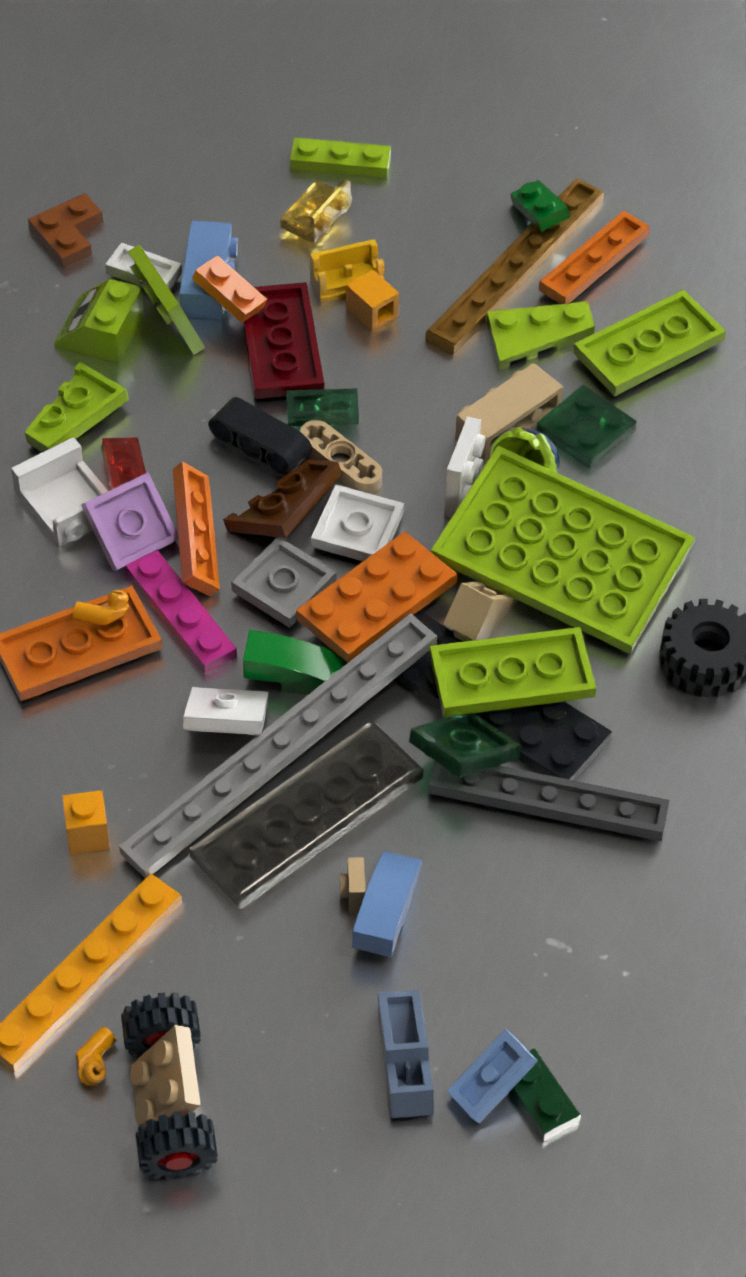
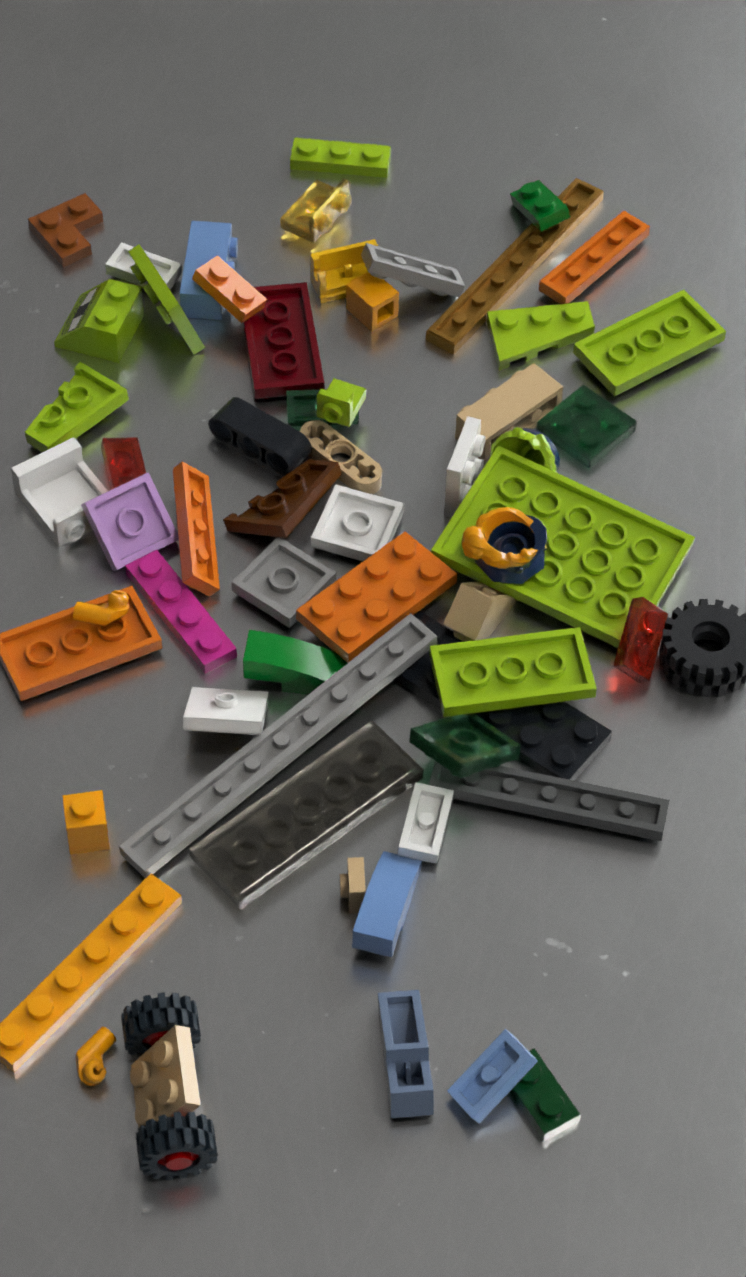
(340, 402): none -> lime bracket
(412, 270): none -> light grey plate
(425, 823): none -> white plate
(506, 545): none -> piece
(640, 639): none -> clear red plate

